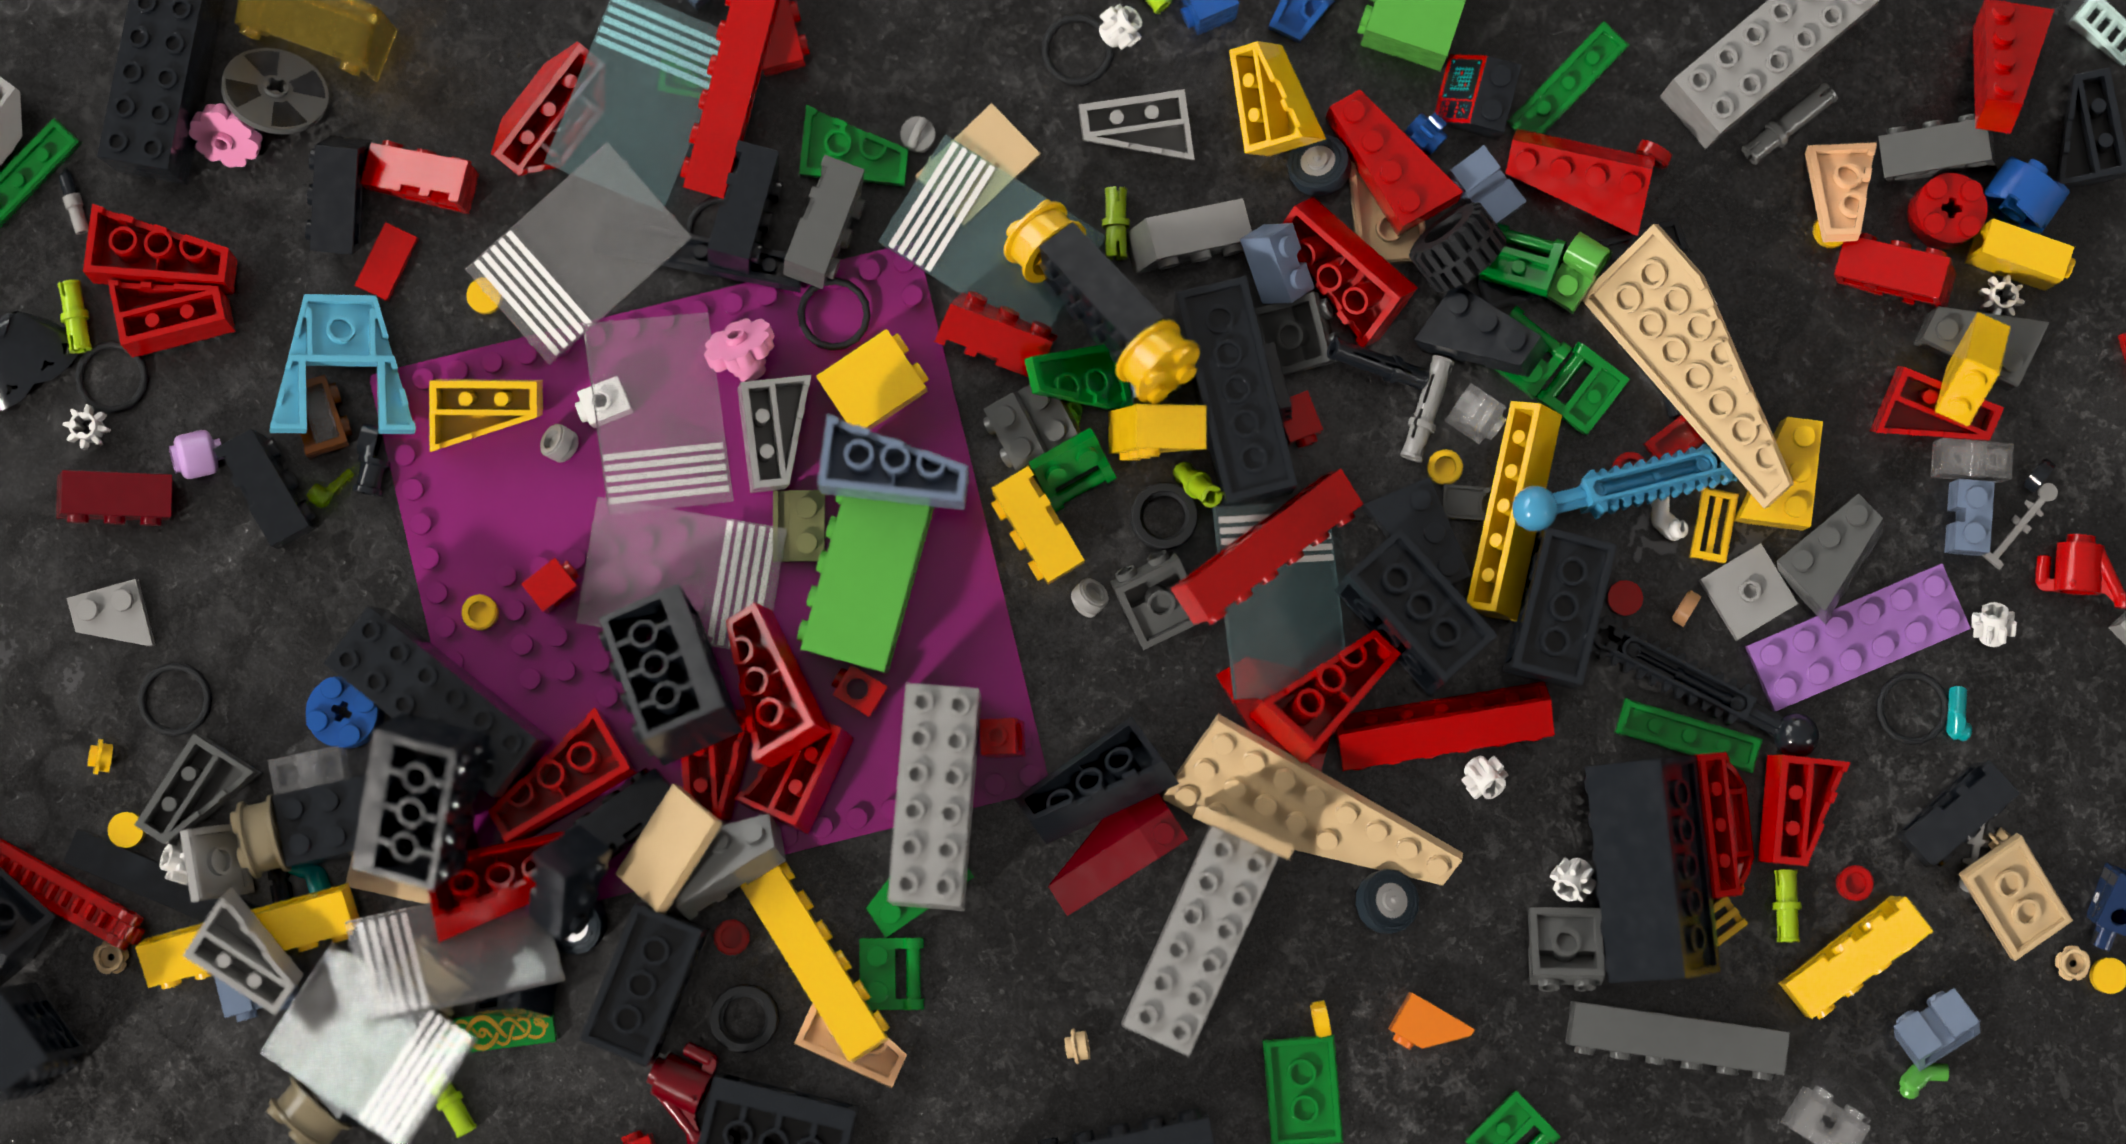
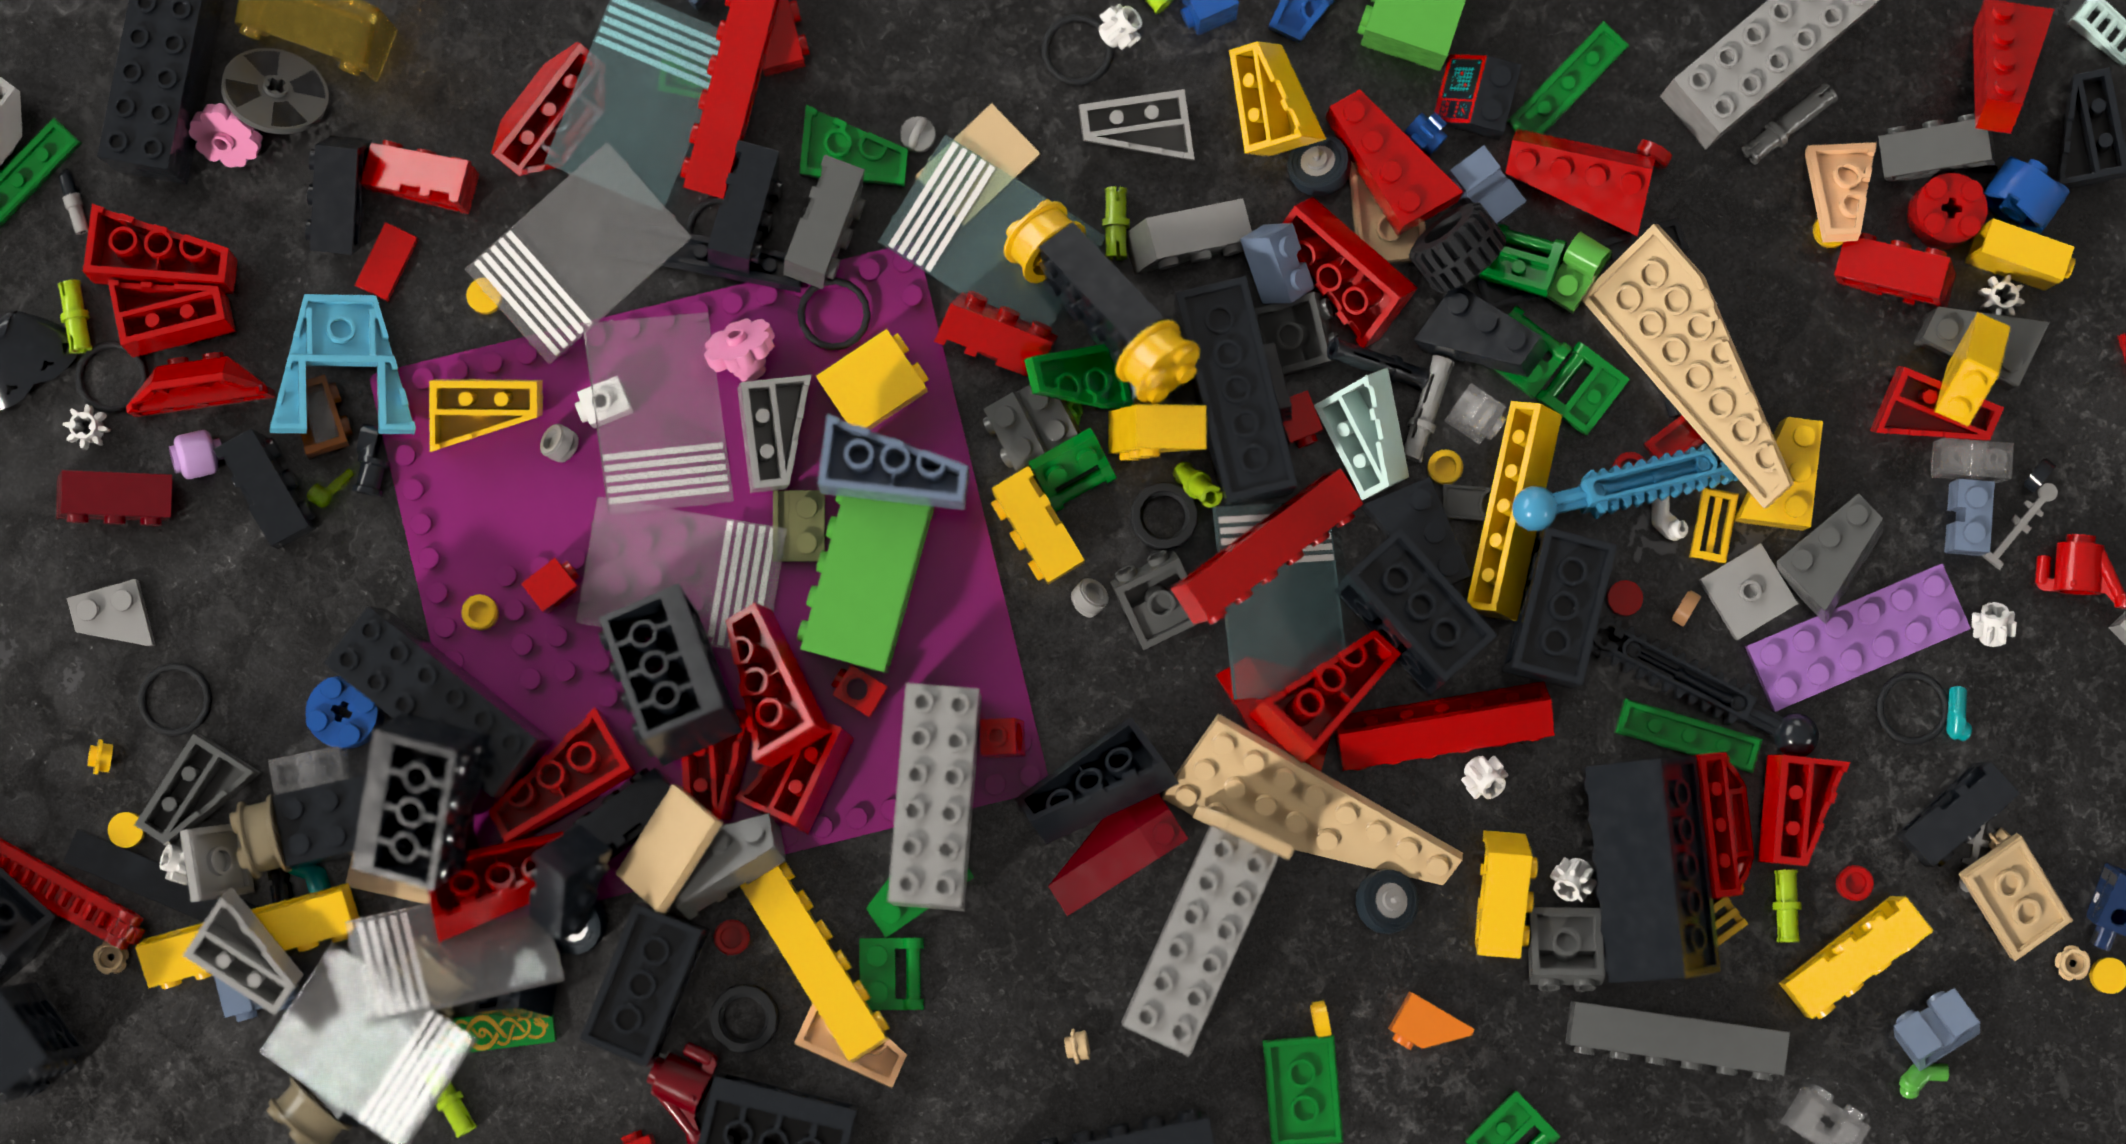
(197, 385): none -> red wedge
(1366, 433): none -> light aqua wedge
(1505, 895): none -> yellow wedge

